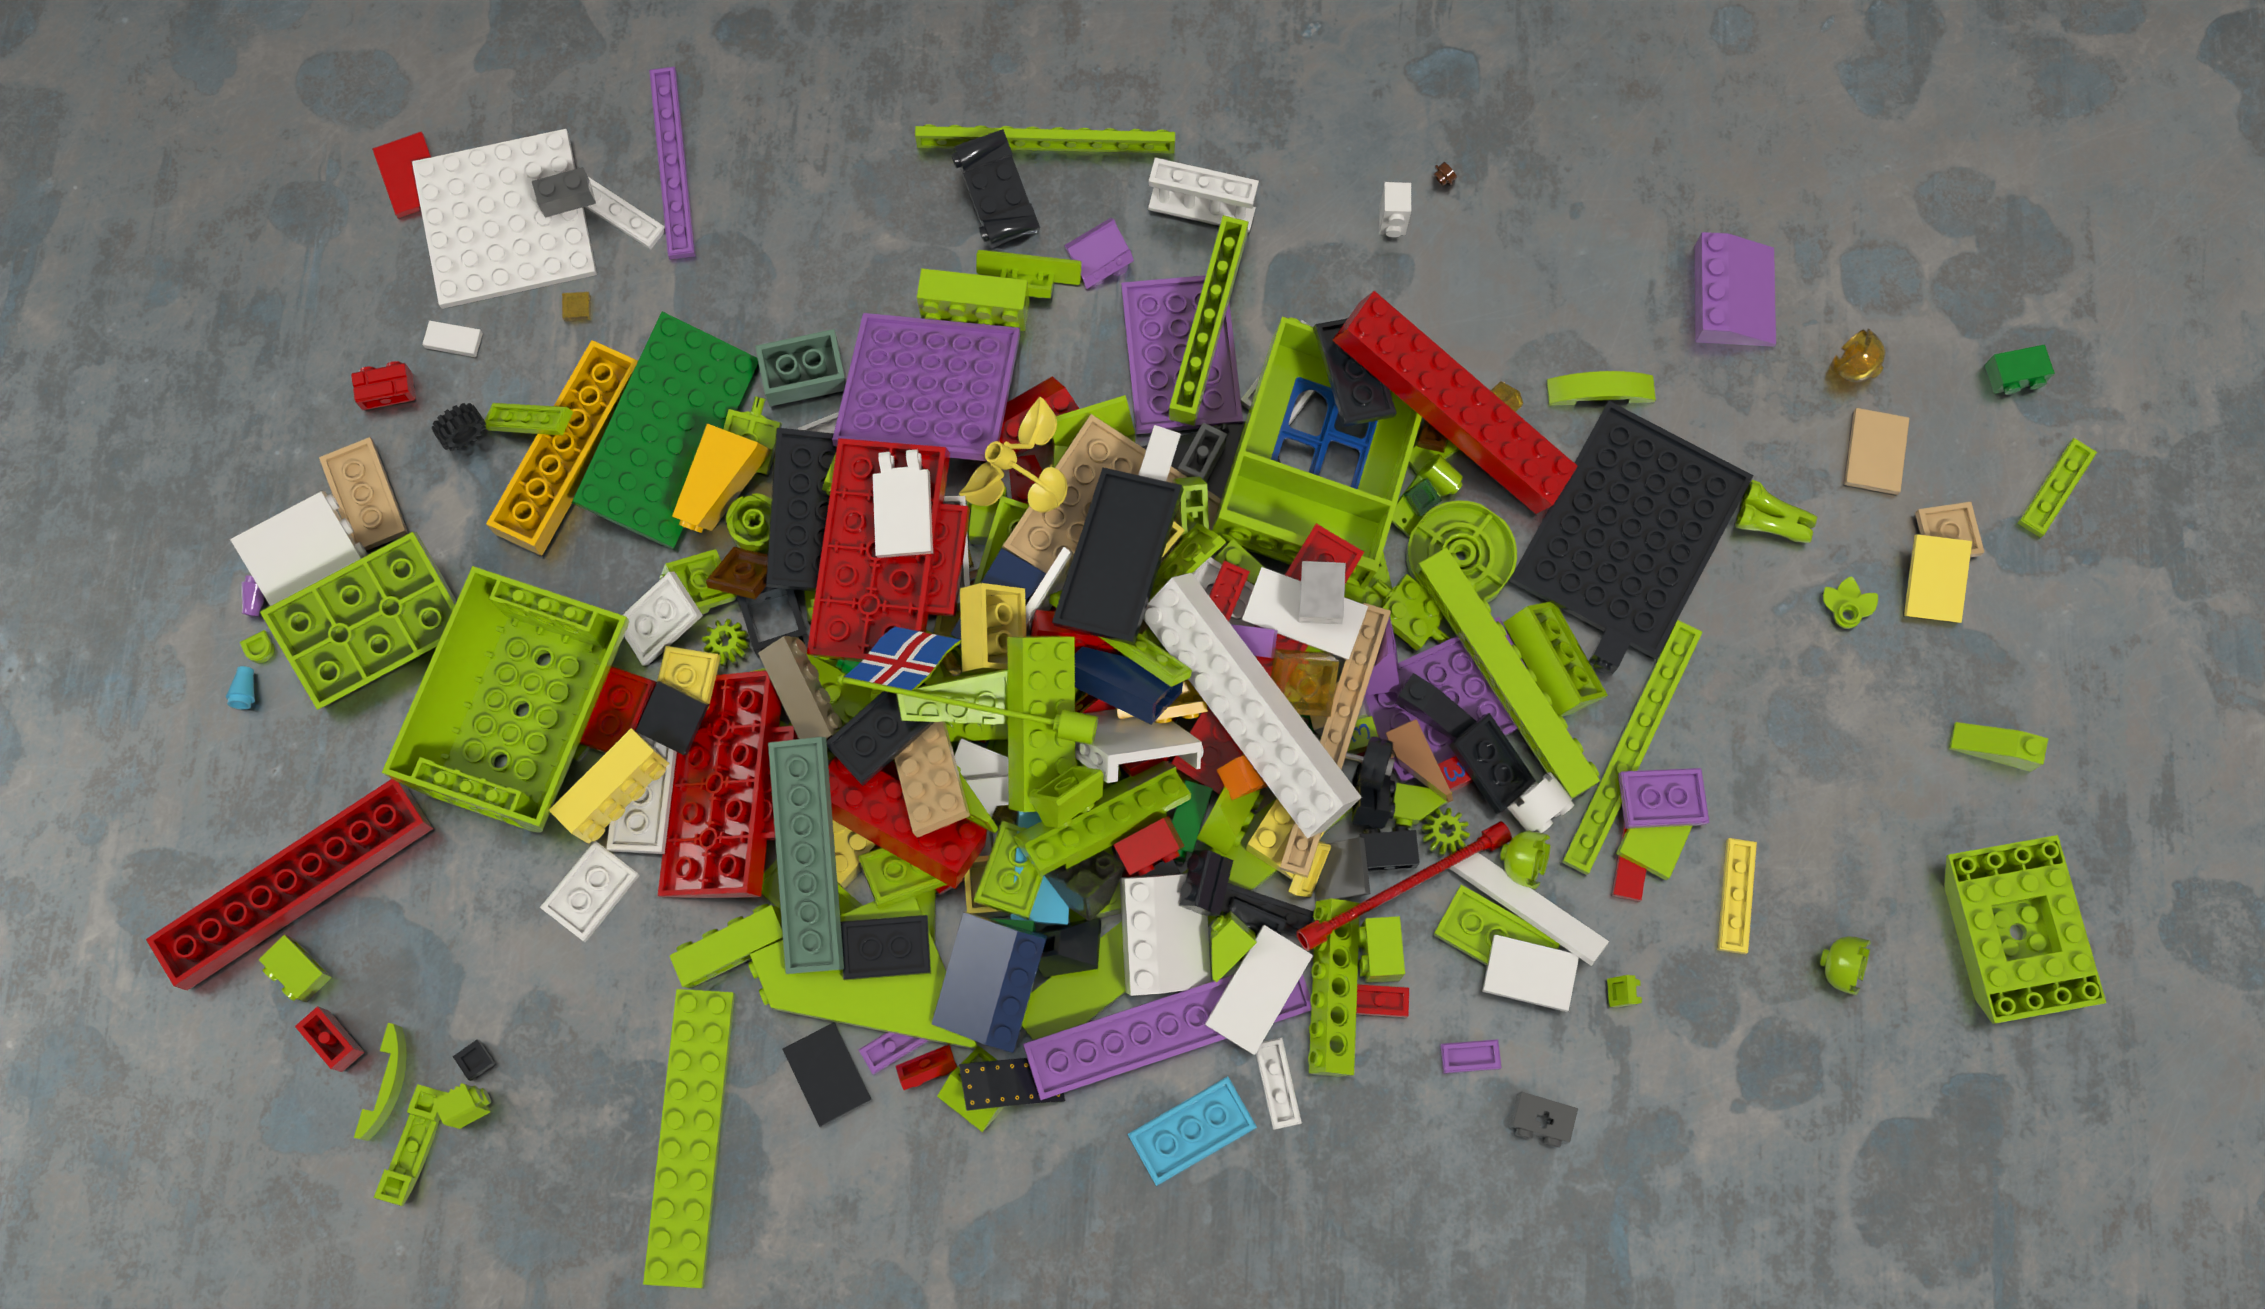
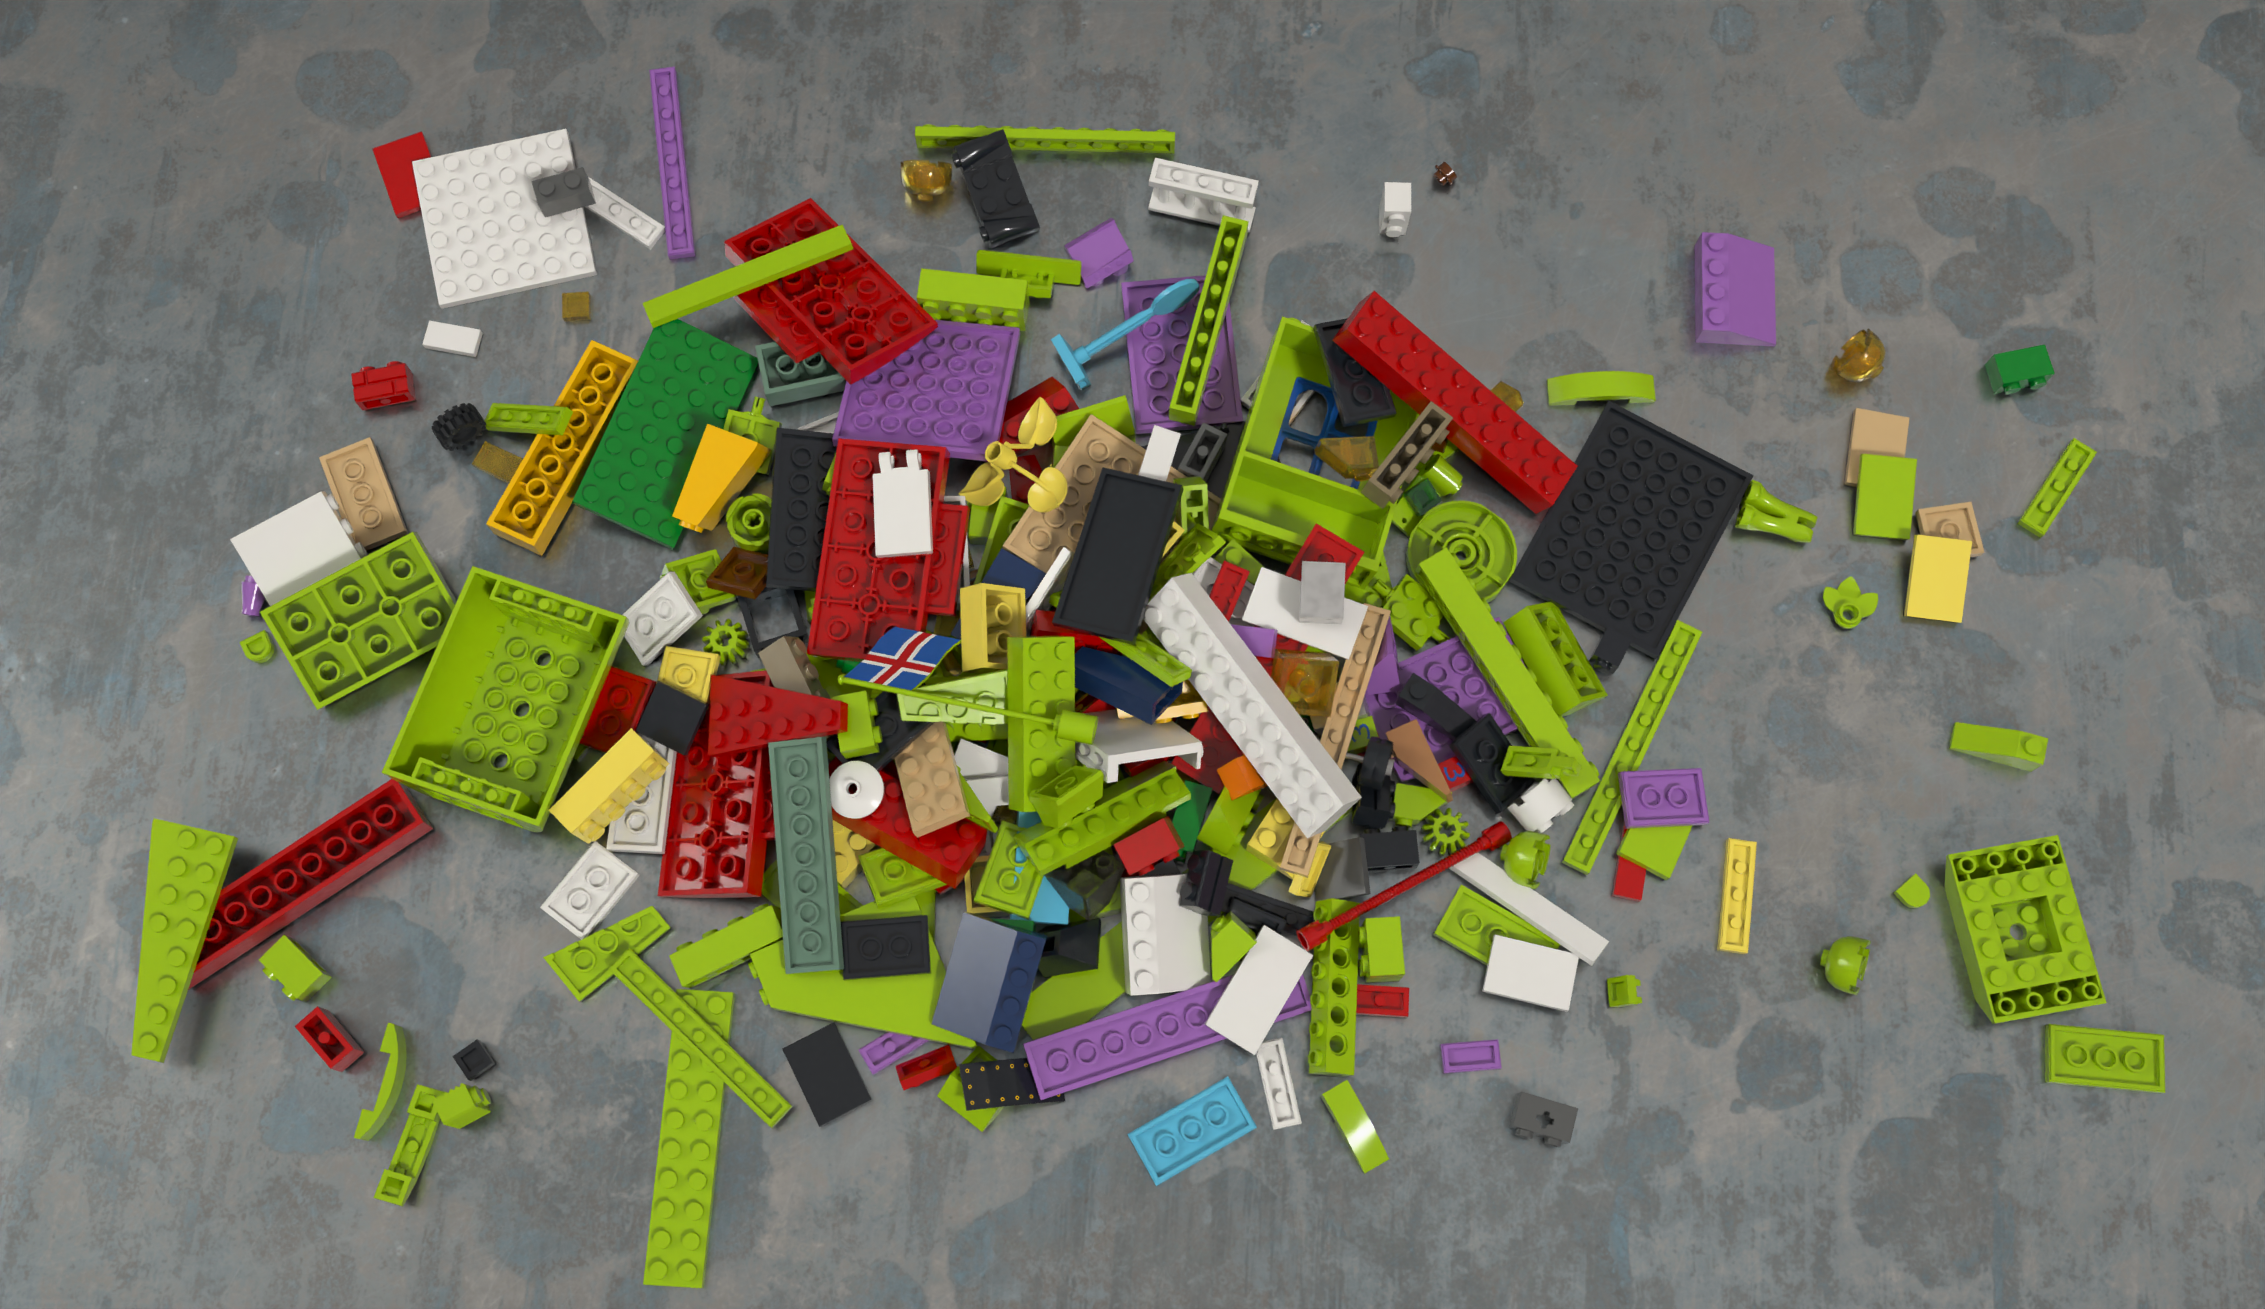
(180, 899): none -> lime wing
(241, 689): medium azure cone -> none
(497, 462): none -> clear yellow tile
(587, 962): none -> lime wing
(700, 1038): none -> lime tile
(747, 276): none -> lime tile
(752, 715): none -> red wing
(836, 307): none -> red slope
(862, 733): none -> lime brick
(868, 794): none -> white dish
(925, 178): none -> clear yellow cylinder
(1166, 302): none -> medium azure piece
(1350, 456): none -> clear yellow slope
(1355, 1126): none -> lime slope
(1406, 455): none -> dark tan brick
(1538, 763): none -> lime hinge
(1885, 497): none -> lime tile
(1913, 892): none -> lime tile
(2104, 1058): none -> lime tile

